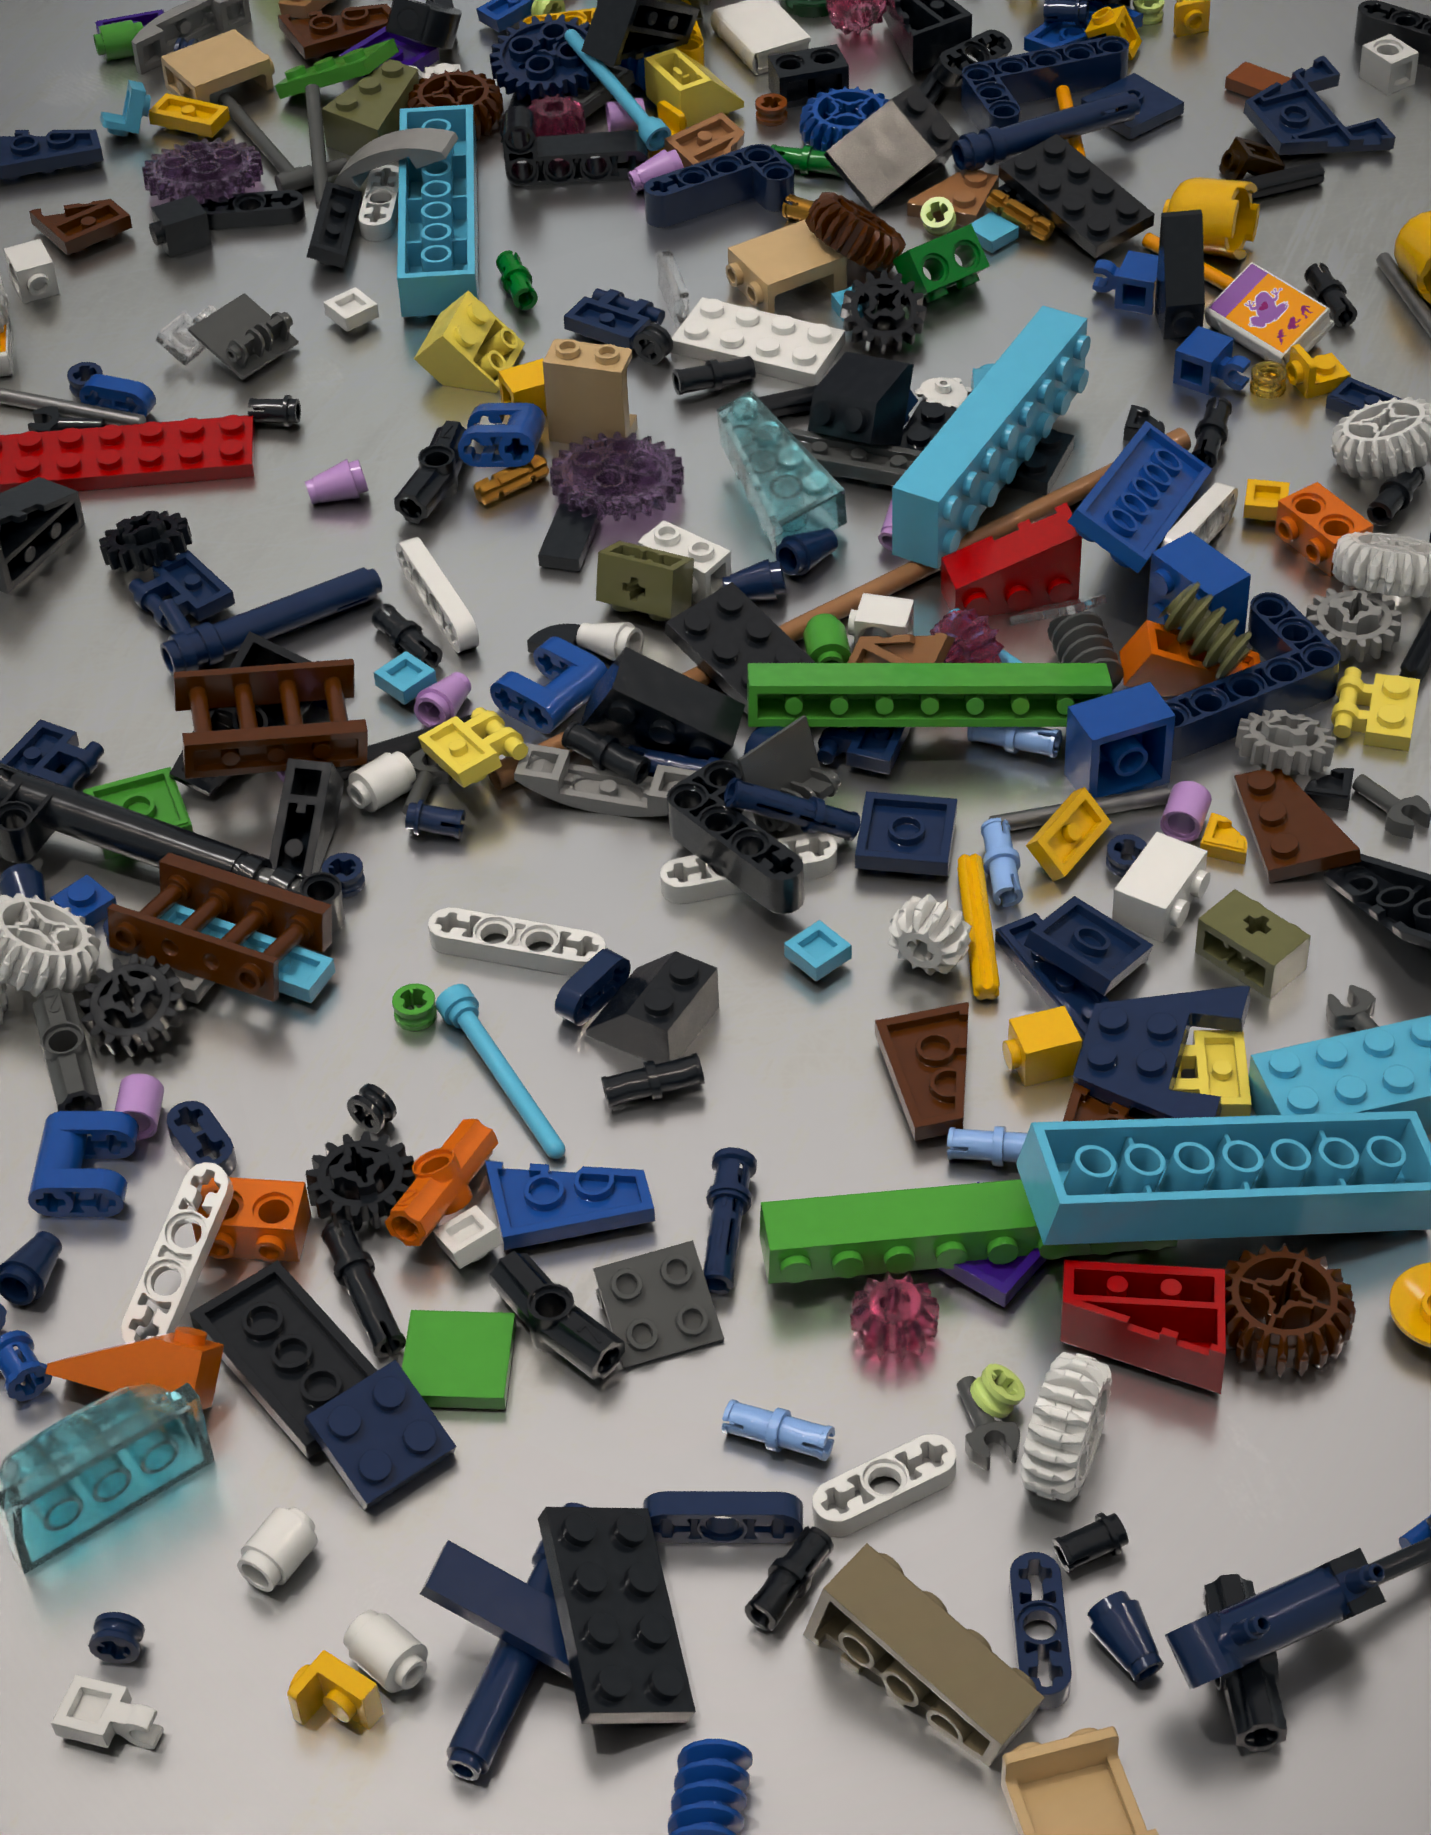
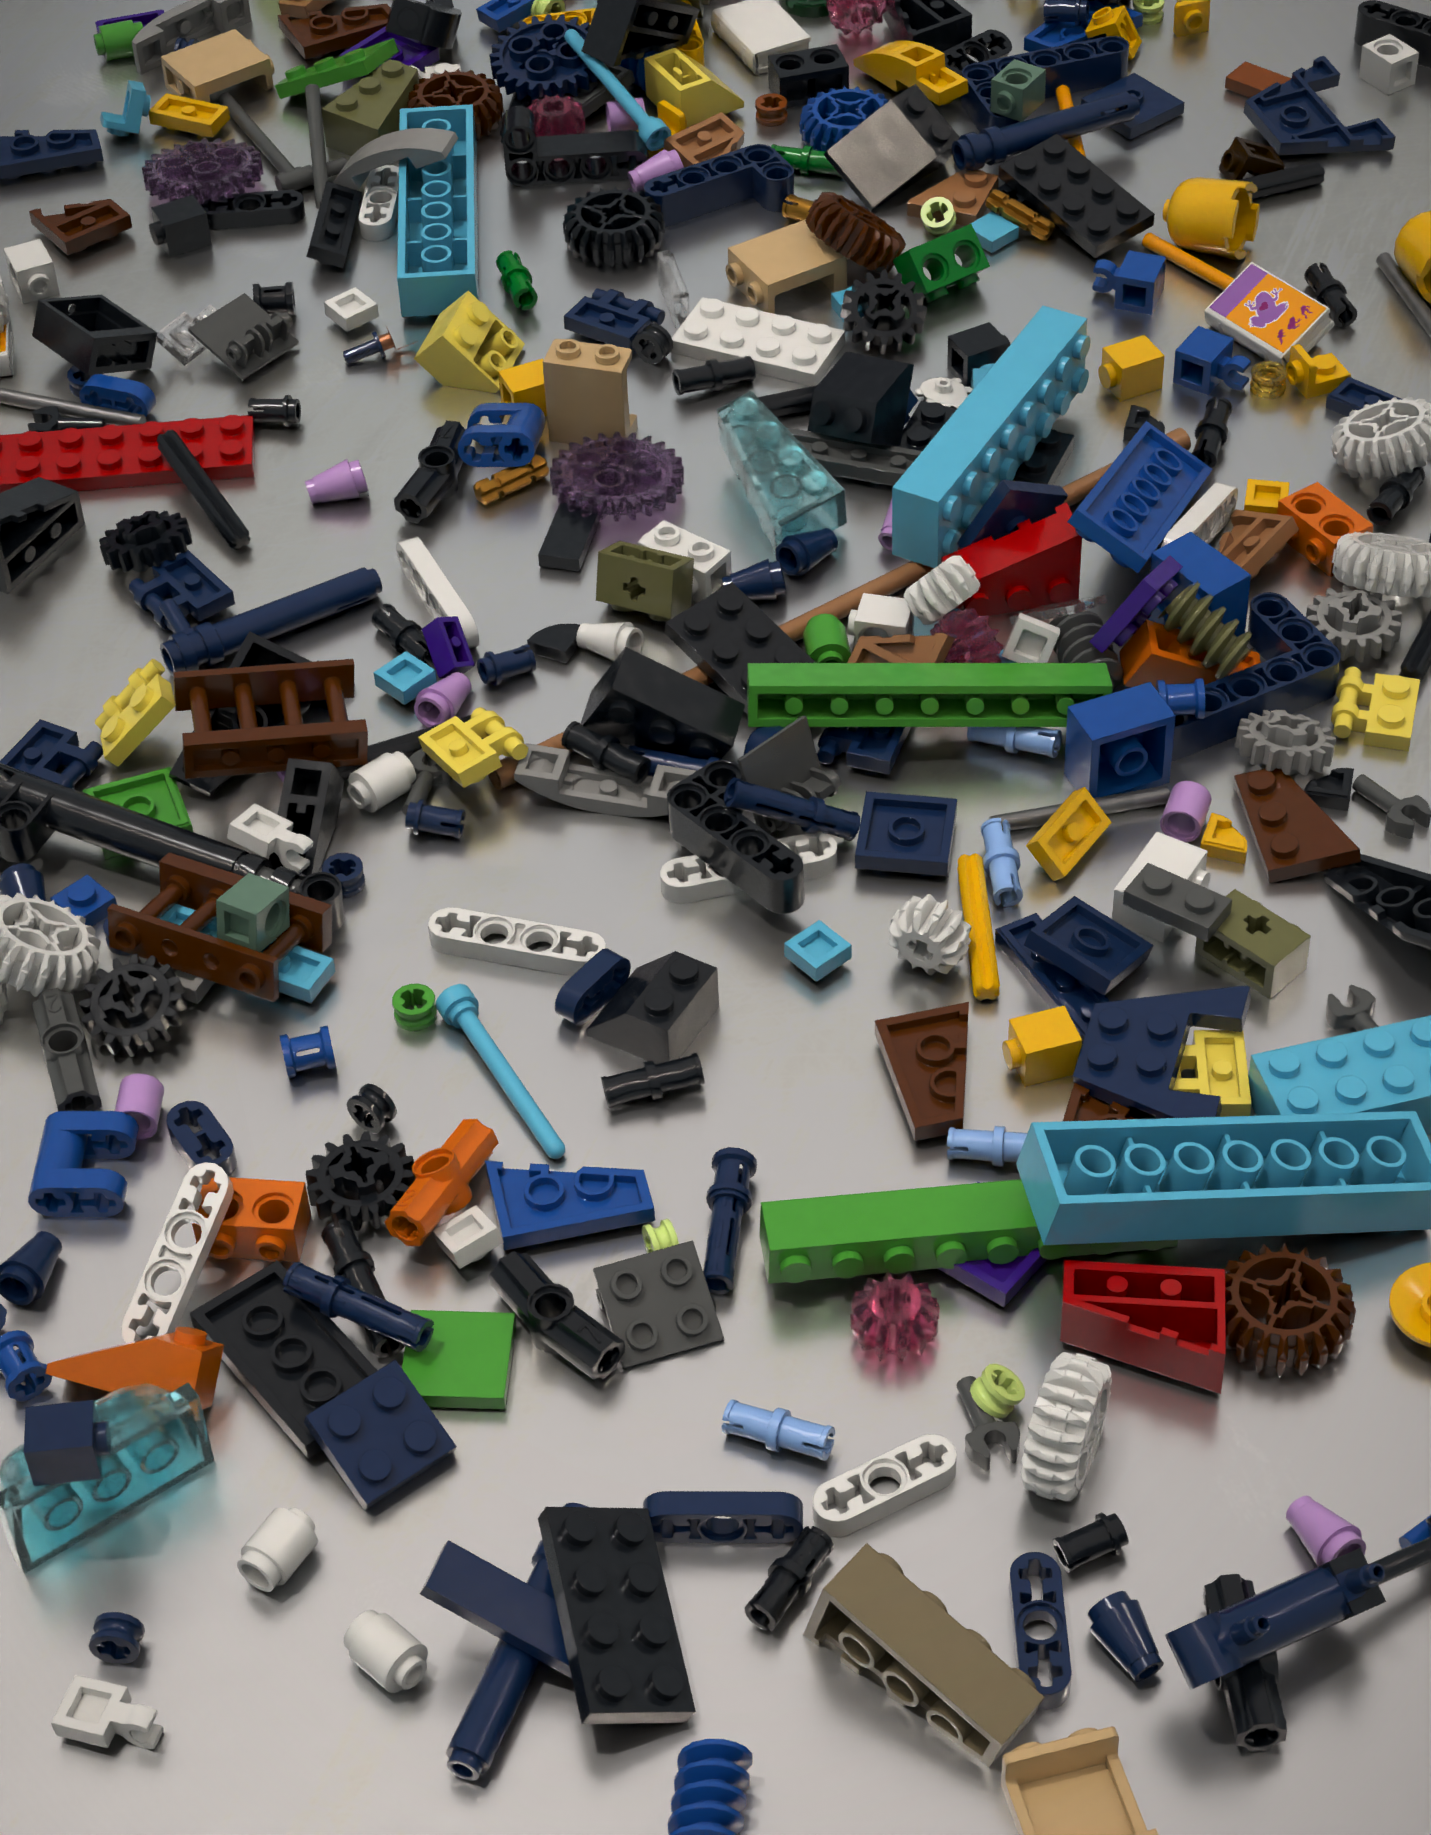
(65, 1442): none -> dark blue brick
(94, 334): none -> black window
(134, 712): none -> light yellow plate
(203, 489): none -> black axle
(253, 912): none -> sand green brick
(267, 833): none -> white plate
(275, 298): none -> black bush
(296, 1063): none -> blue bush
(336, 1686): yellow bracket -> none
(341, 1299): none -> dark blue pin
(378, 344): none -> dark blue piece
(448, 646): none -> dark purple piece
(499, 666): none -> dark blue pin
(547, 707): blue connector -> none
(613, 227): none -> black gear
(659, 1237): none -> yellowish green bush
(911, 63): none -> yellow slope
(941, 590): none -> white gear
(974, 349): none -> black brick
(1012, 504): none -> dark blue plate
(1018, 90): none -> sand green brick
(1030, 640): none -> white plate
(1123, 845): dark blue bush -> none
(1131, 368): none -> yellow brick
(1138, 606): none -> dark purple plate
(1177, 902): none -> dark grey plate
(1180, 274): black slope -> none
(1184, 698): none -> blue bush
(1256, 538): none -> medium nougat wing
(1323, 1531): none -> lavender cone

